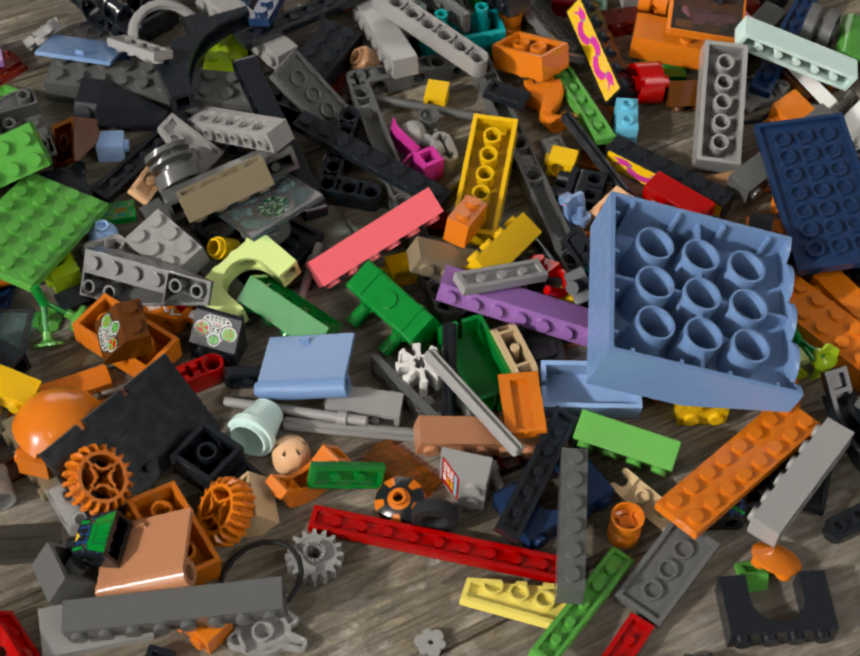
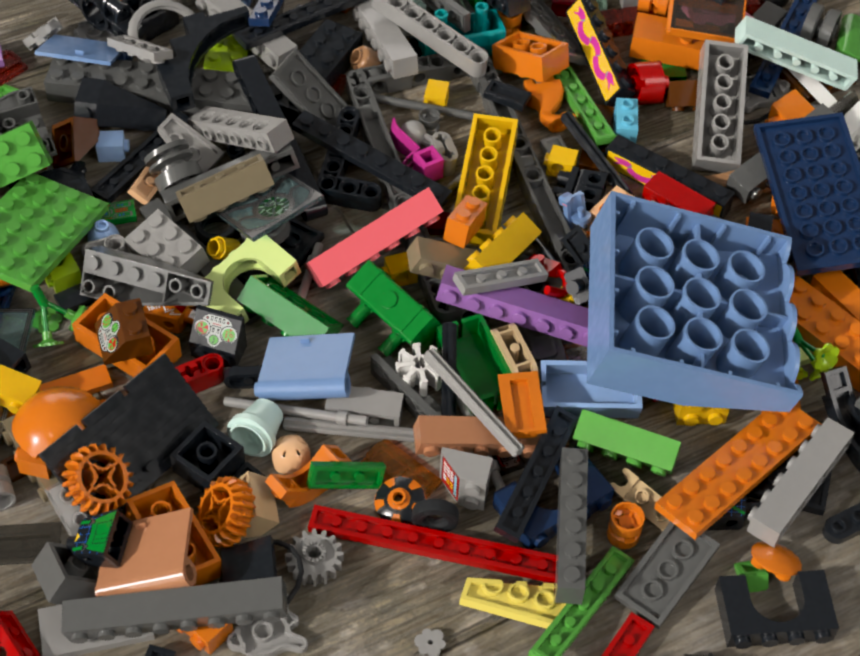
(249, 560): none -> black tile

